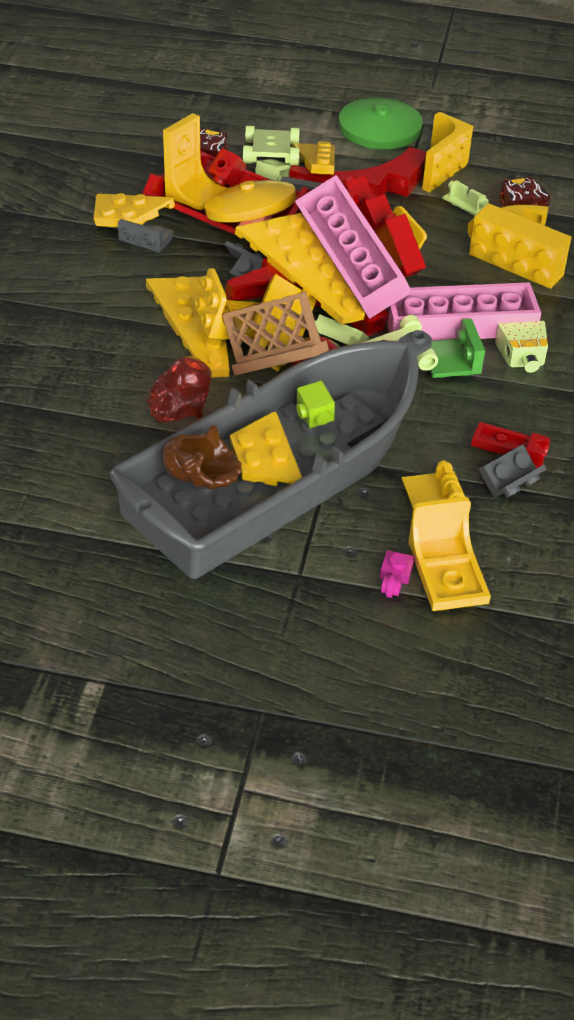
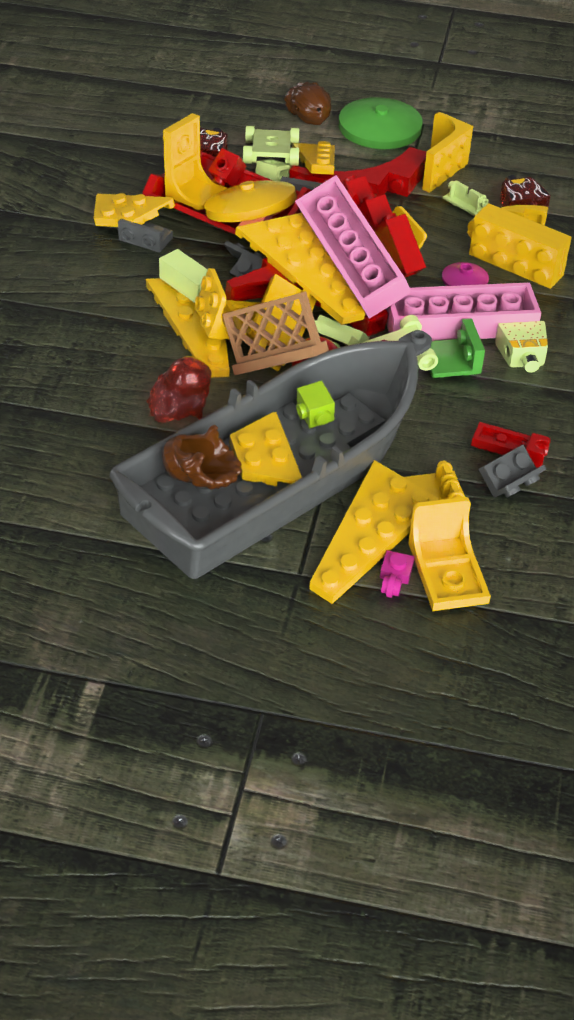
(182, 273): none -> yellowish green brick
(306, 99): none -> reddish brown piece
(372, 525): none -> yellow wing
(464, 274): none -> dark pink dish

